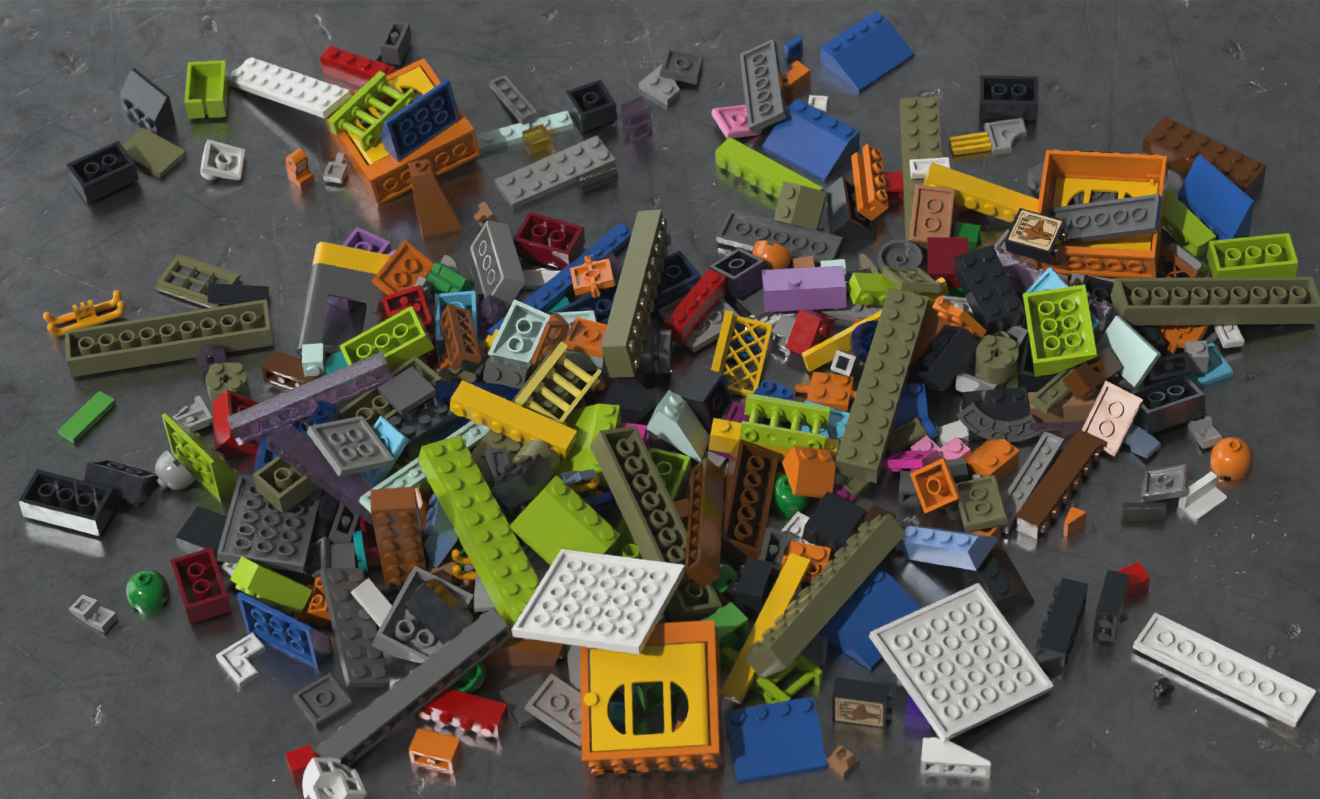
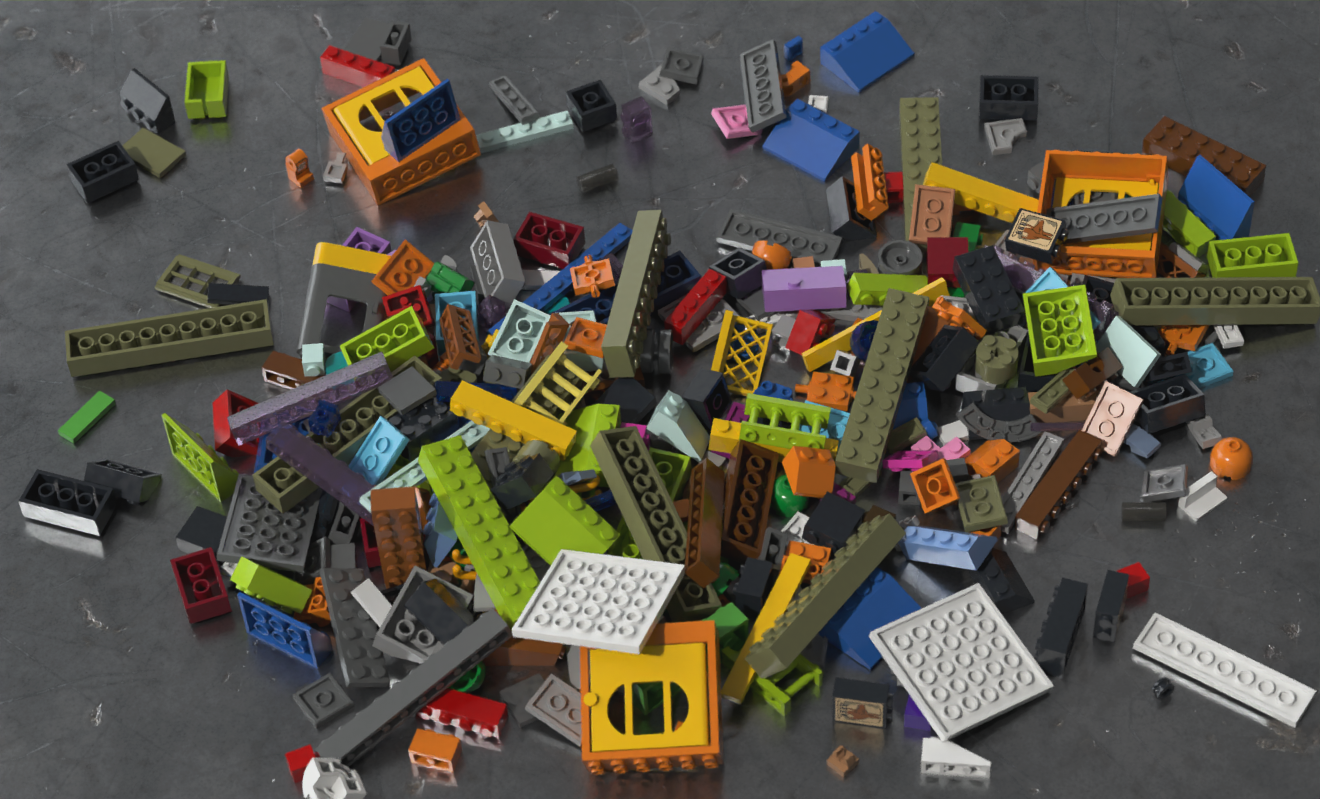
(86, 315): light orange piece -> none
(93, 614): light grey slope -> none
(147, 591): green cylinder -> none
(172, 473): light grey cylinder -> none
(195, 416): light grey wing -> none
(211, 350): clear purple brick -> none
(221, 161): white slope -> none
(227, 376): olive brick -> none
(237, 657): white tile -> none
(288, 87): white plate -> none
(350, 446): light grey plate -> none
(360, 551): teal tile -> none
(362, 100): lime fence -> none
(432, 201): dark orange slope -> none
(537, 140): clear yellow brick -> none
(553, 172): light grey plate -> none
(617, 713): medium azure tile -> none
(757, 168): lime brick -> none
(775, 739): blue slope -> none
(800, 205): olive slope -> none
(910, 279): olive tile -> none
(919, 167): white tile -> none
(970, 142): yellow tile -> none
(1075, 520): orange slope -> none
(1198, 355): light grey brick -> none

